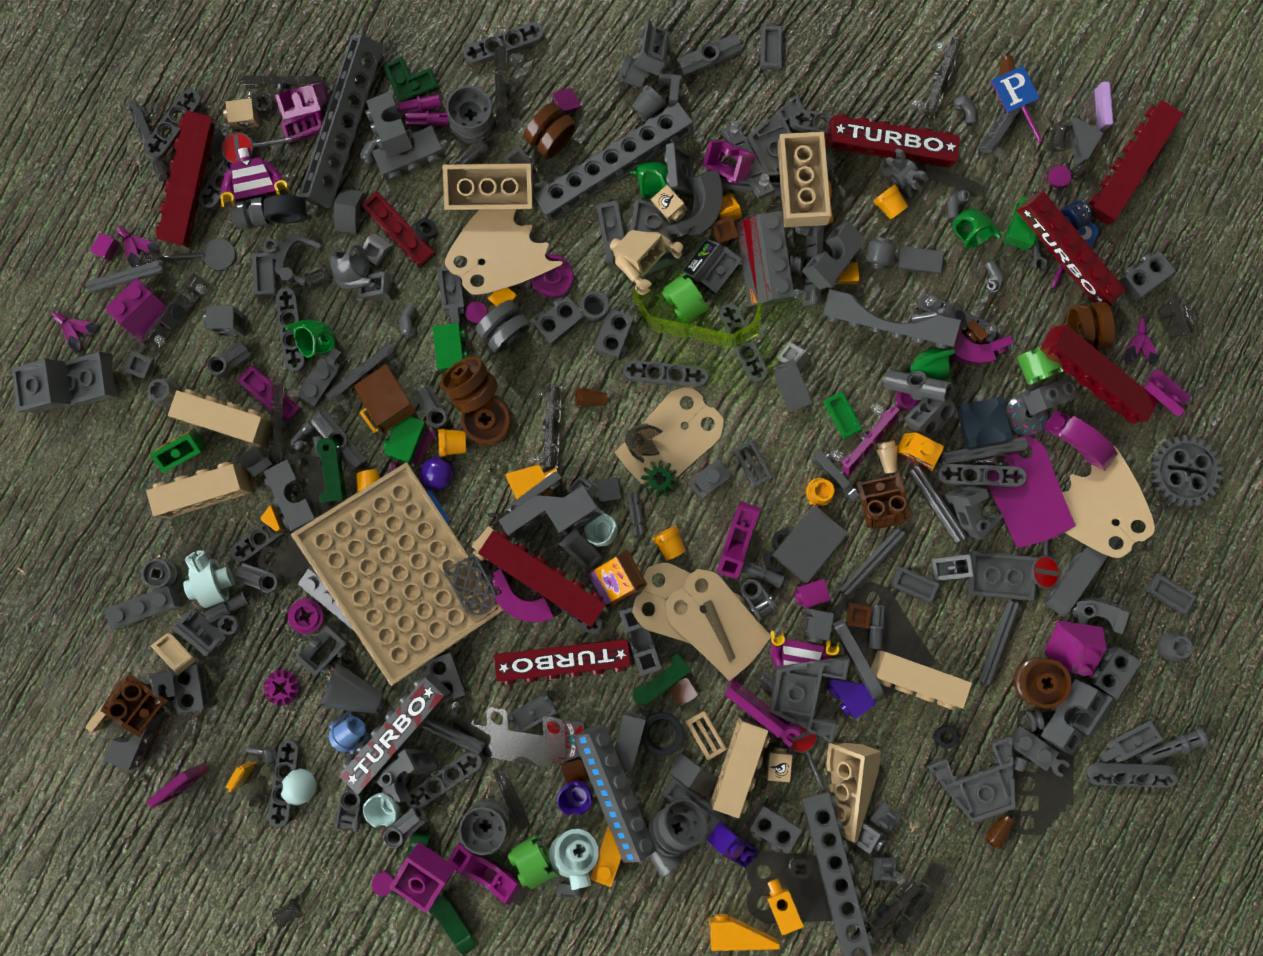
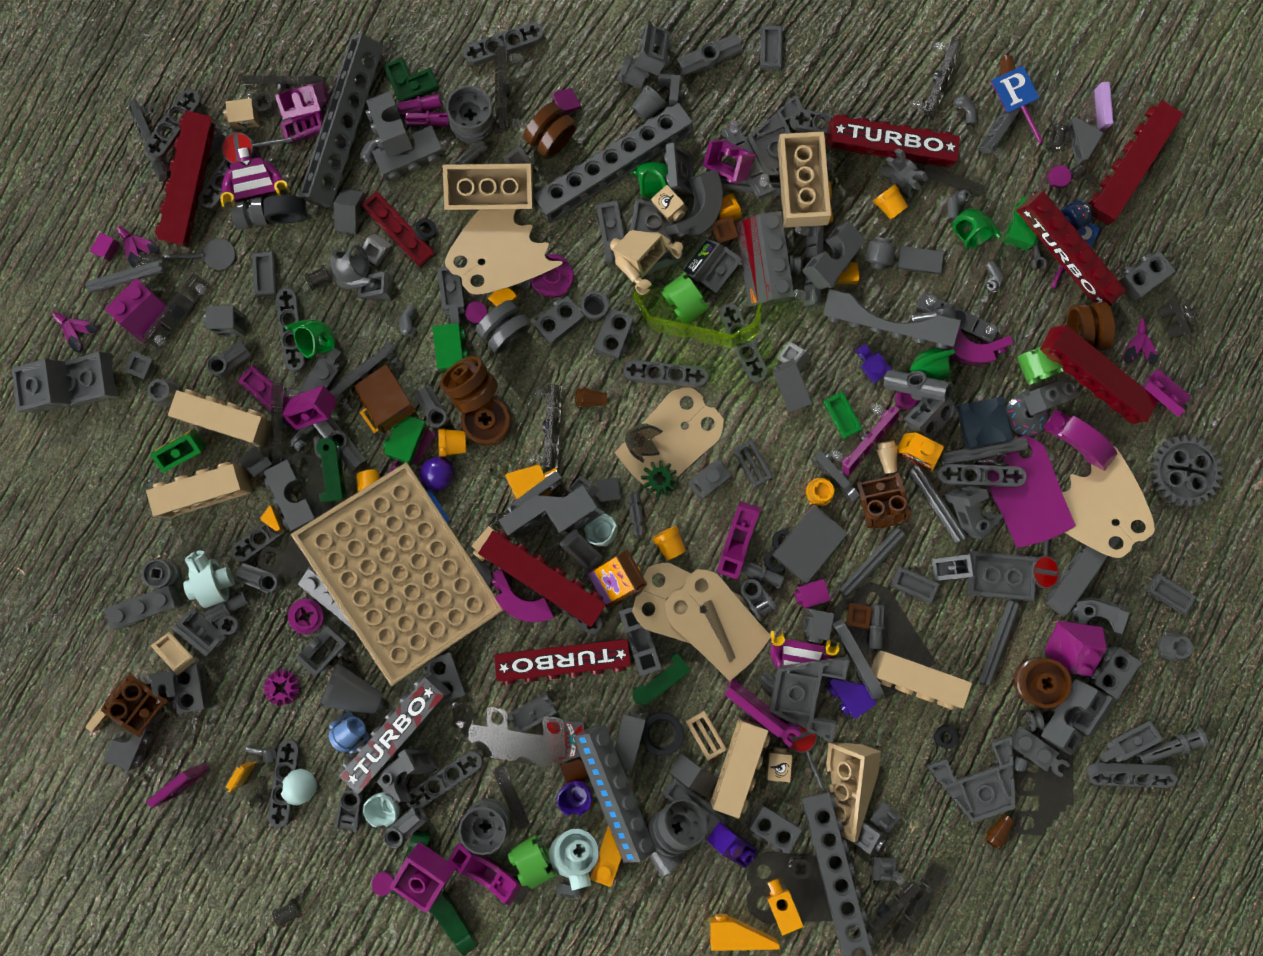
(280, 254): dark grey piece -> none
(309, 407): none -> magenta brick
(454, 735): dark grey axle -> none
(473, 557): dark grey window -> none
(683, 691): reddish brown slope -> none
(874, 366): none -> dark purple plate
(976, 332): reddish brown plate -> none

